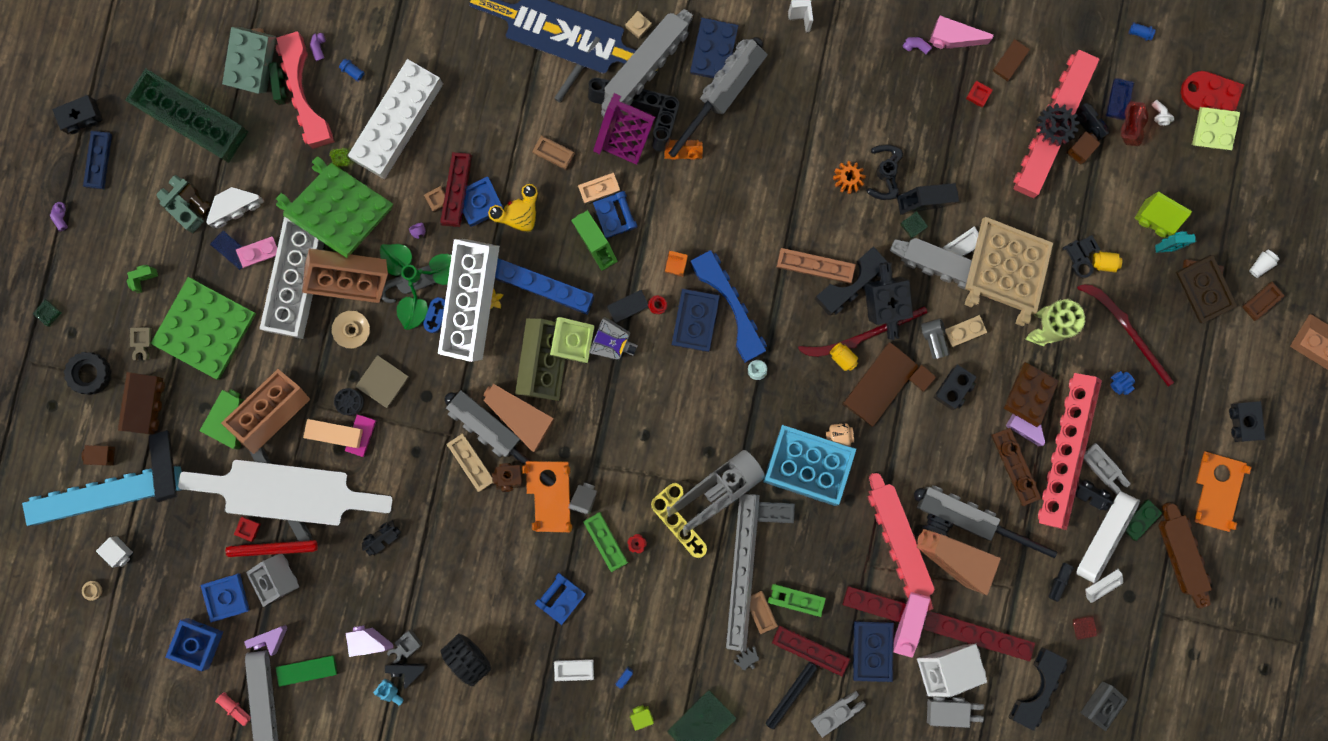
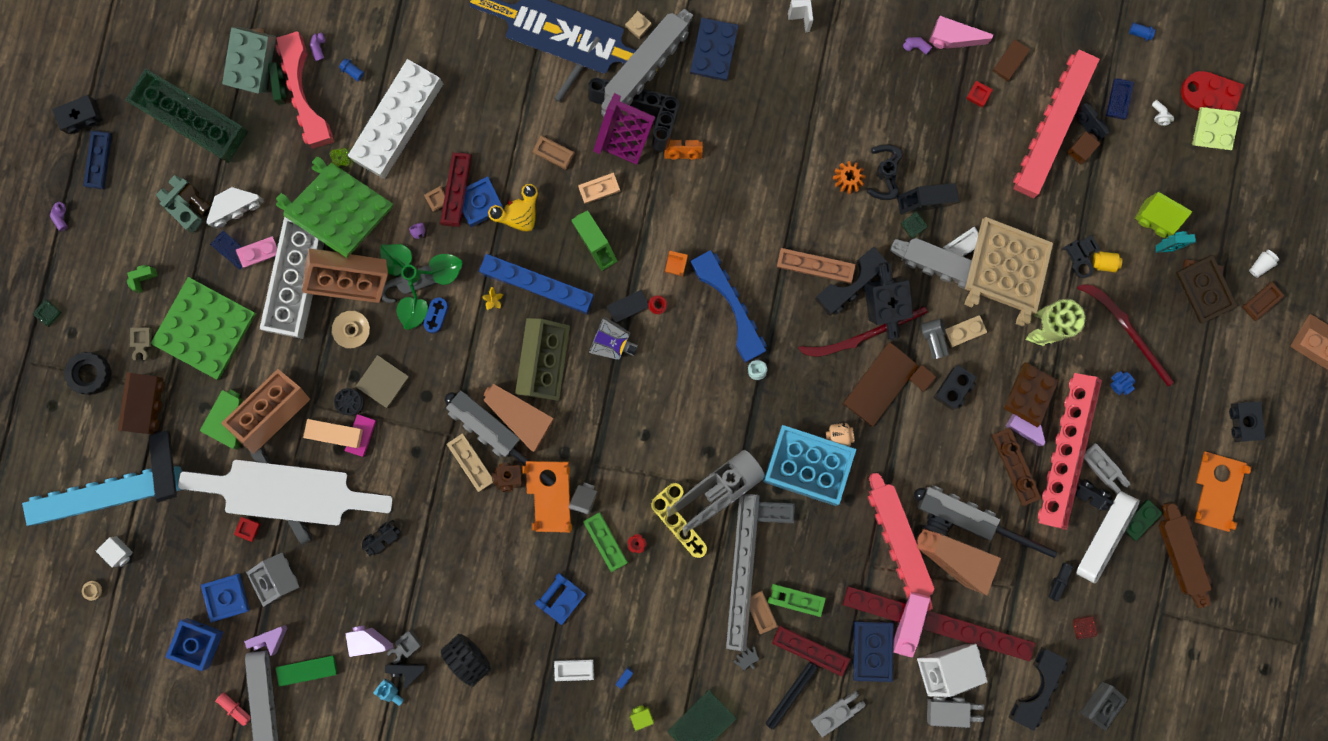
(98, 455): reddish brown brick -> none
(271, 548): red axle -> none
(468, 299): white brick -> none
(572, 340): yellowish green plate -> none
(608, 216): blue plate -> none
(695, 320): dark blue plate -> none
(727, 84): piece -> none
(844, 357): yellow brick -> none
(1050, 119): black gear -> none
(1104, 586): white tile -> none
(1136, 119): clear red brick -> none

